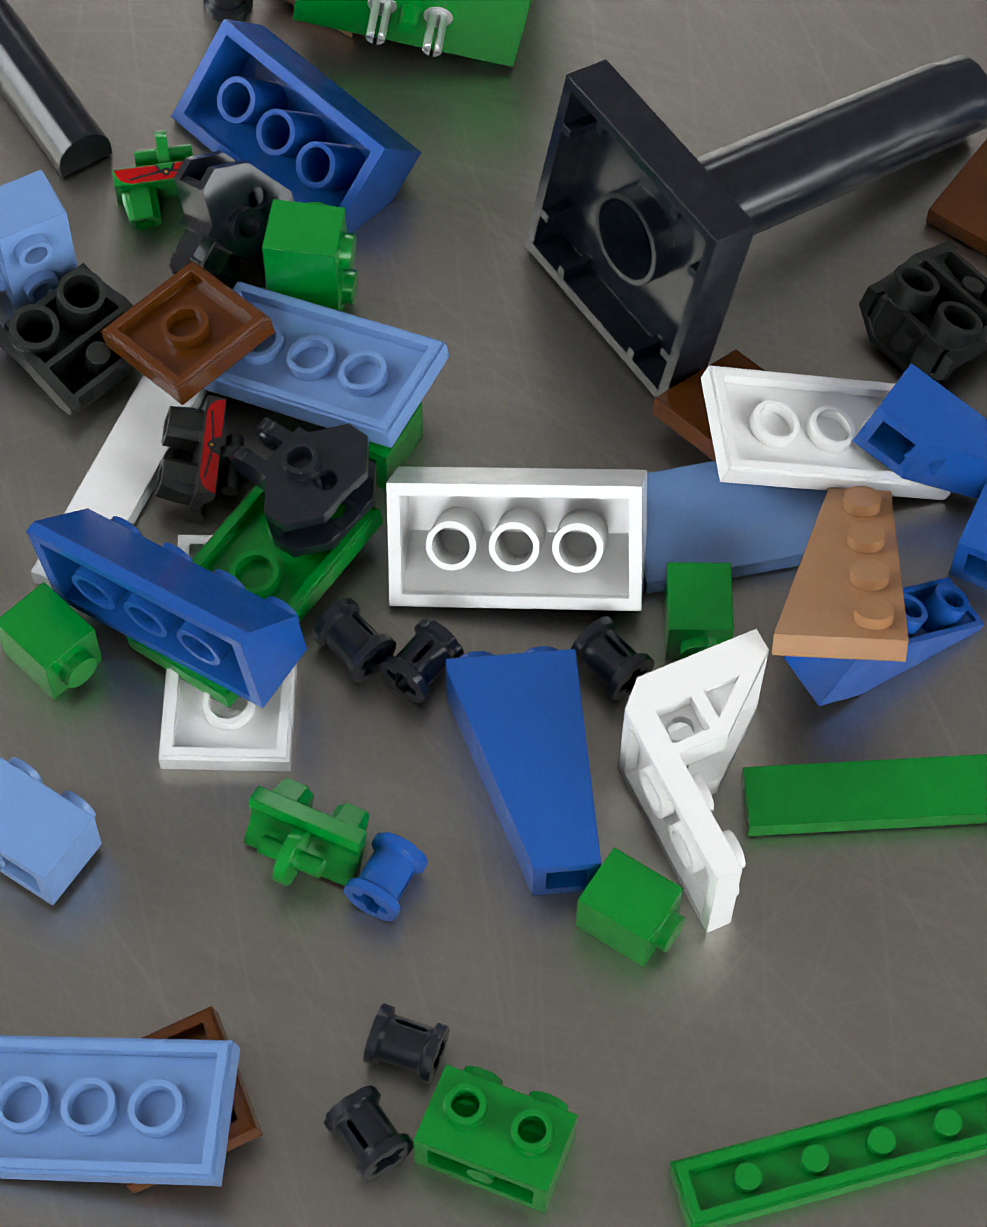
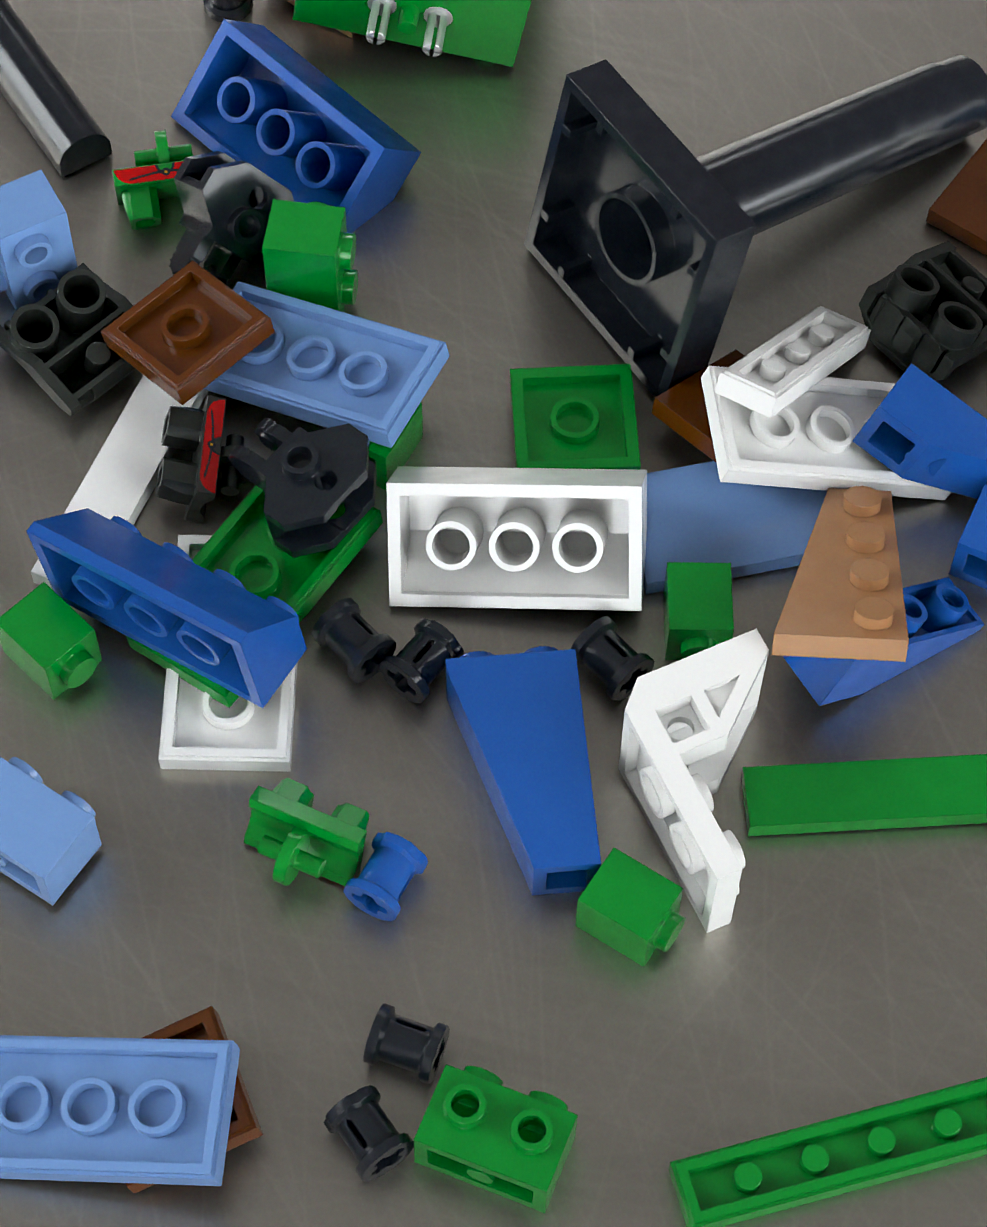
(574, 417): none -> green plate
(792, 361): none -> white tile

